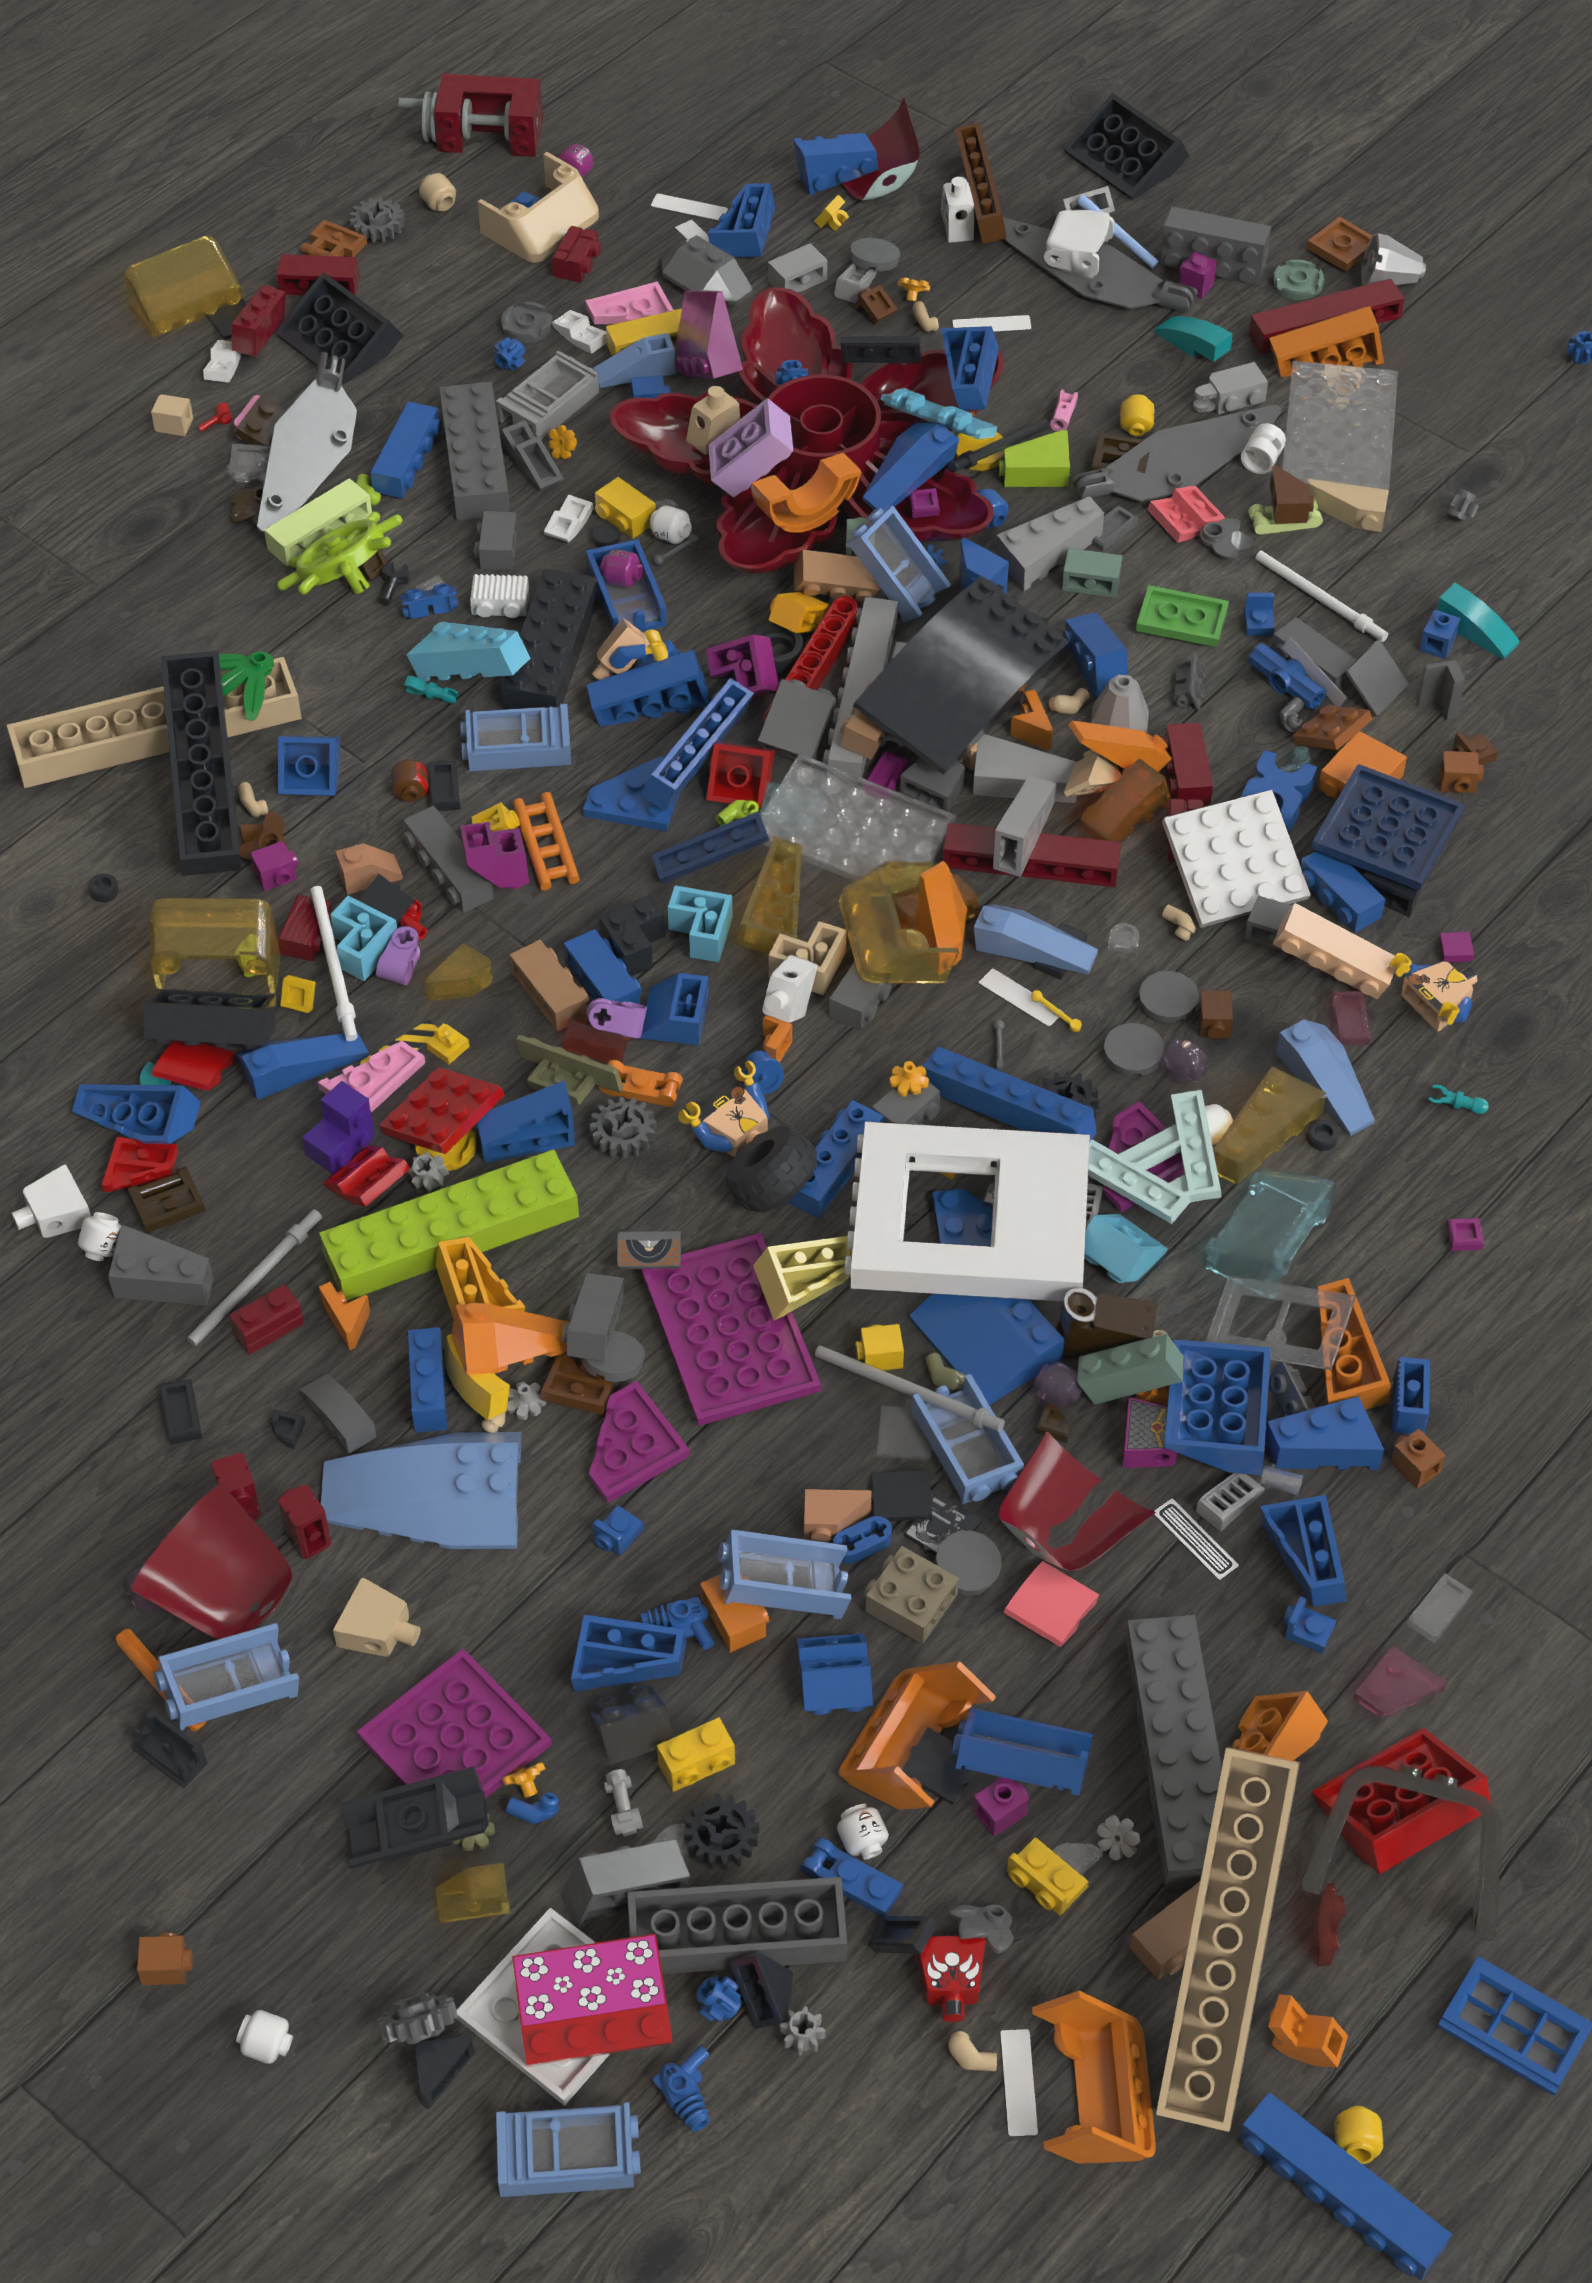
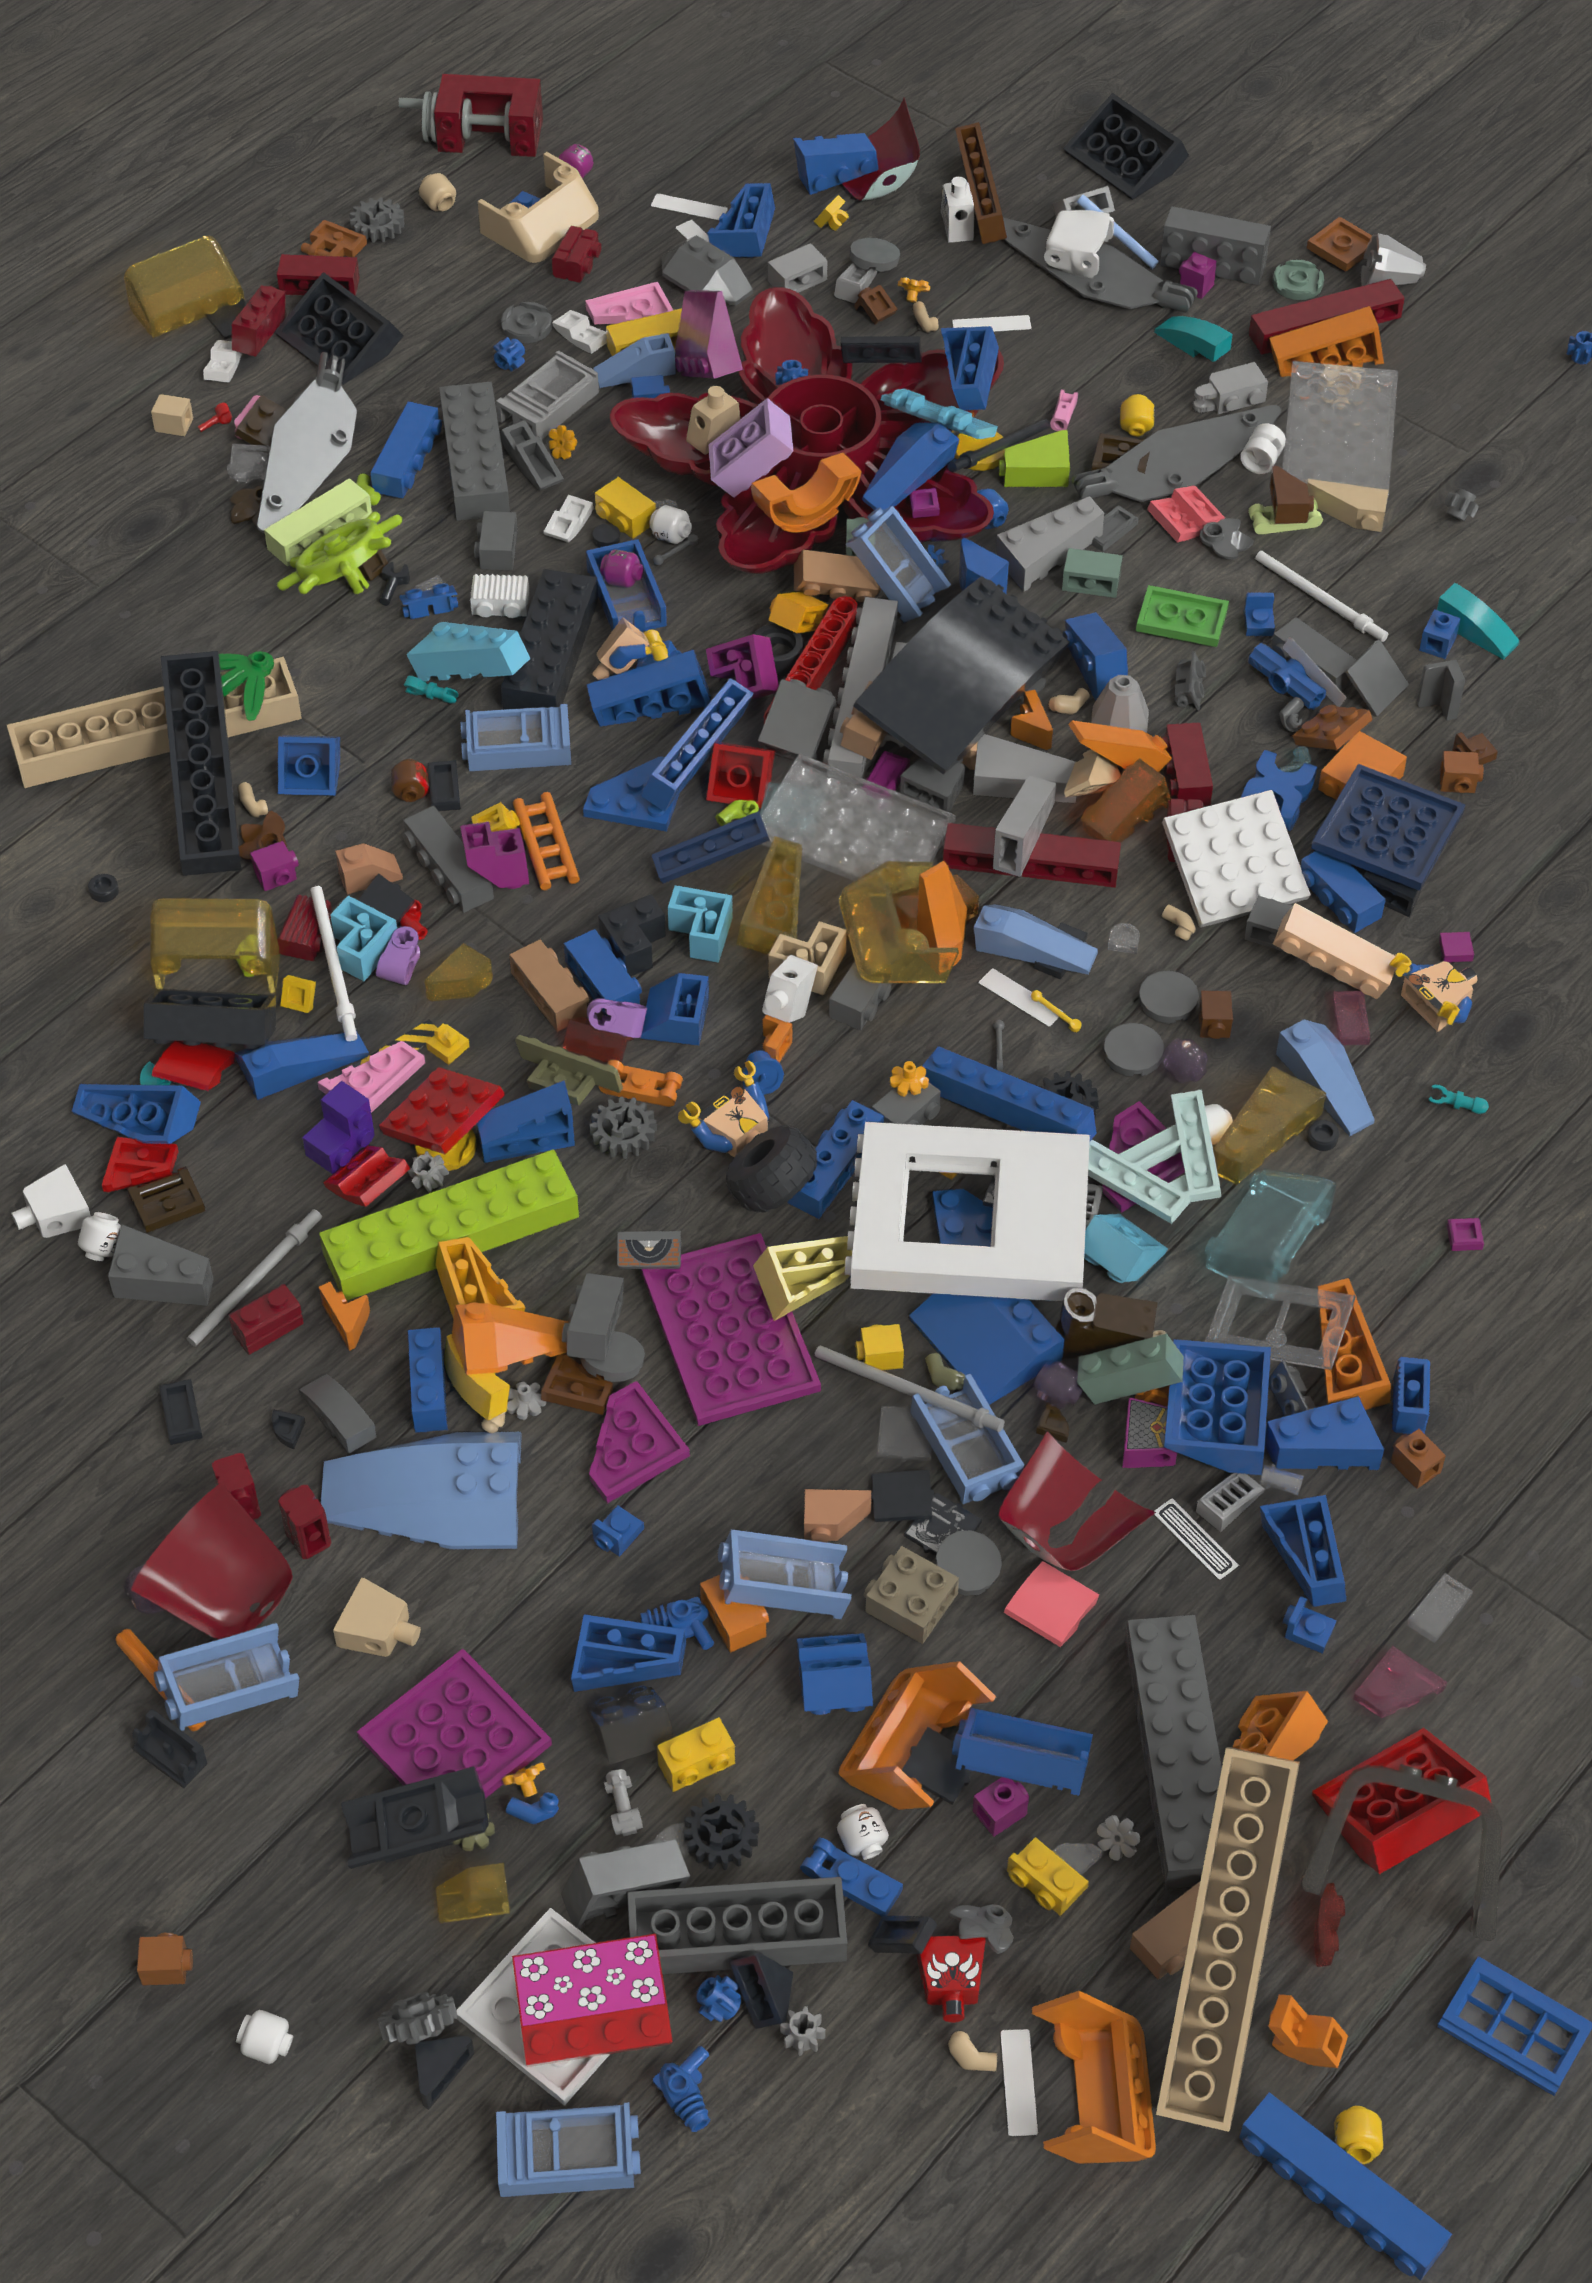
(863, 1541): blue beam -> none

